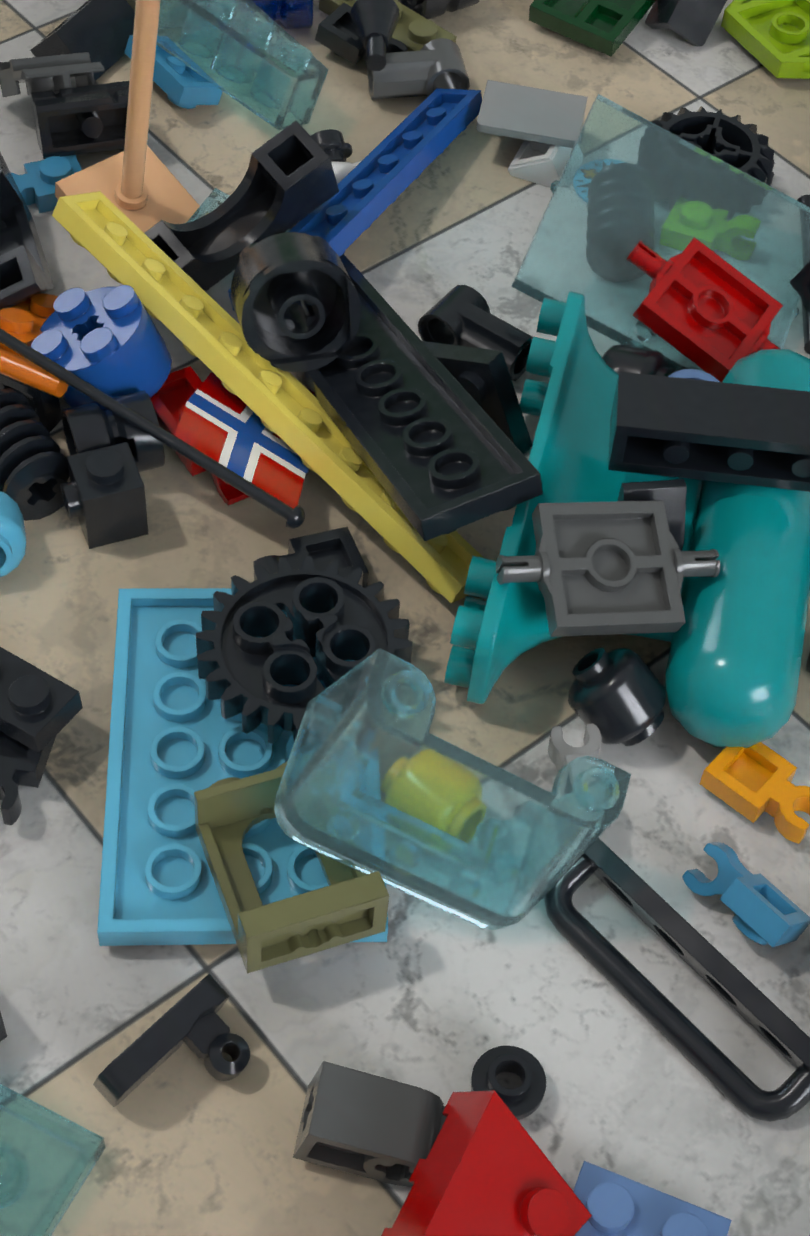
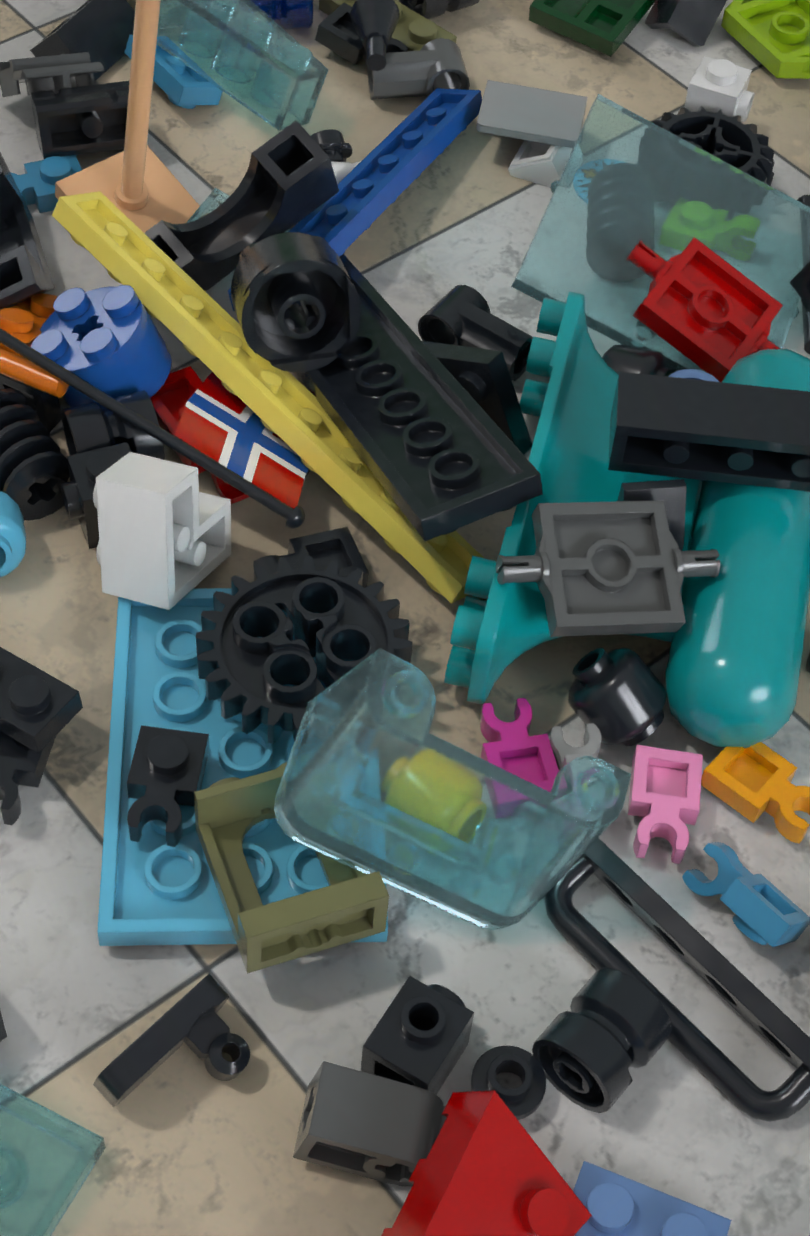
(157, 530): none -> white brick
(165, 773): none -> black plate
(419, 1036): none -> black brick
(514, 749): none -> dark pink plate
(609, 1029): none -> black wheel
(667, 794): none -> bright pink plate
(720, 86): none -> white brick

